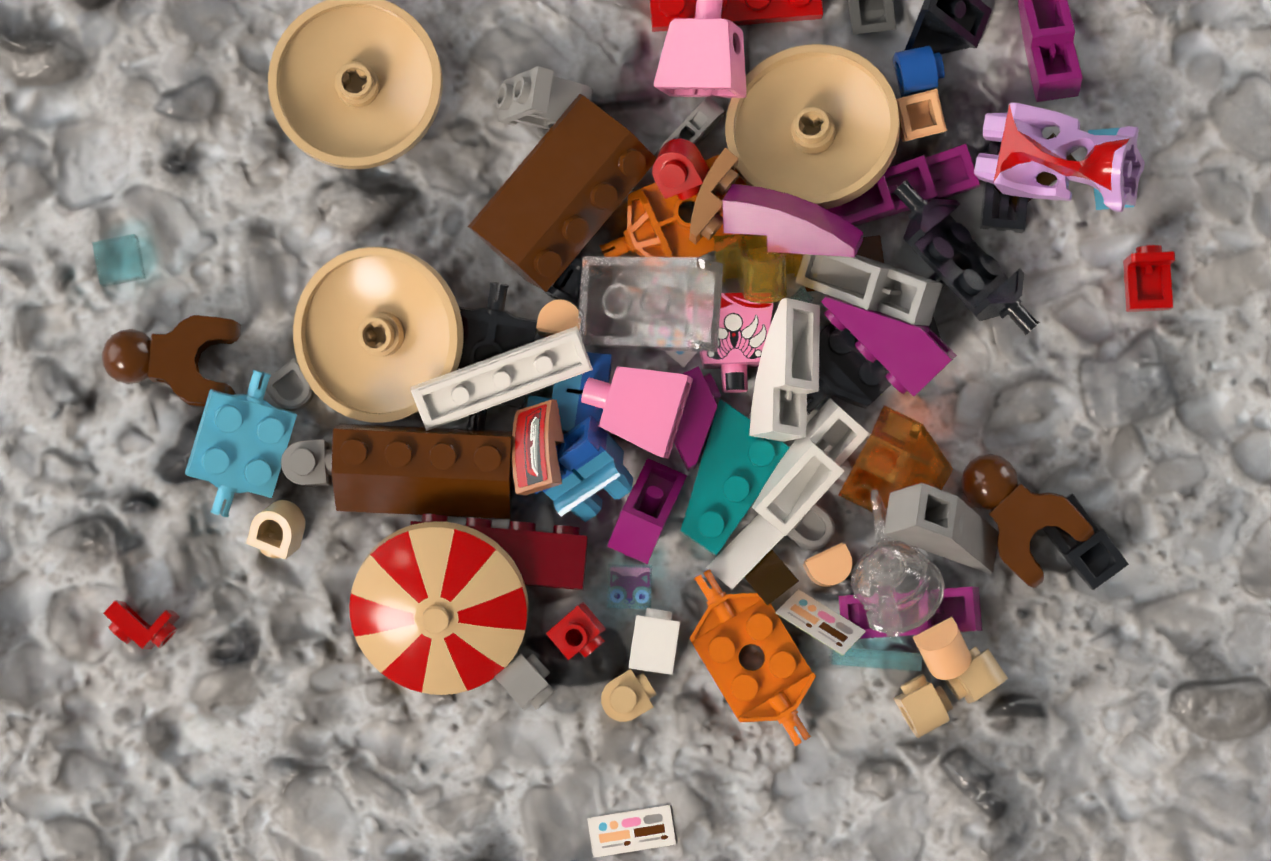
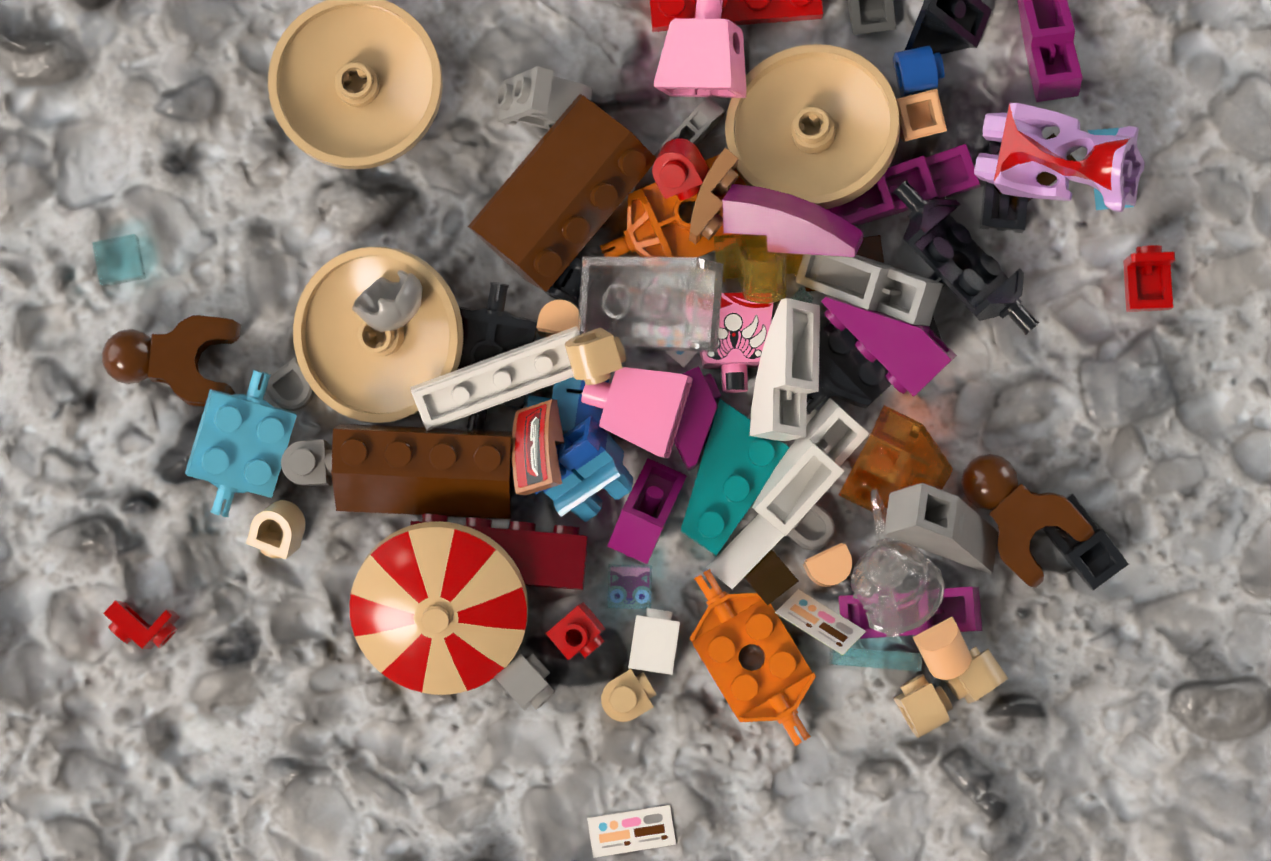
(388, 303): none -> light grey hair
(595, 355): none -> tan plate

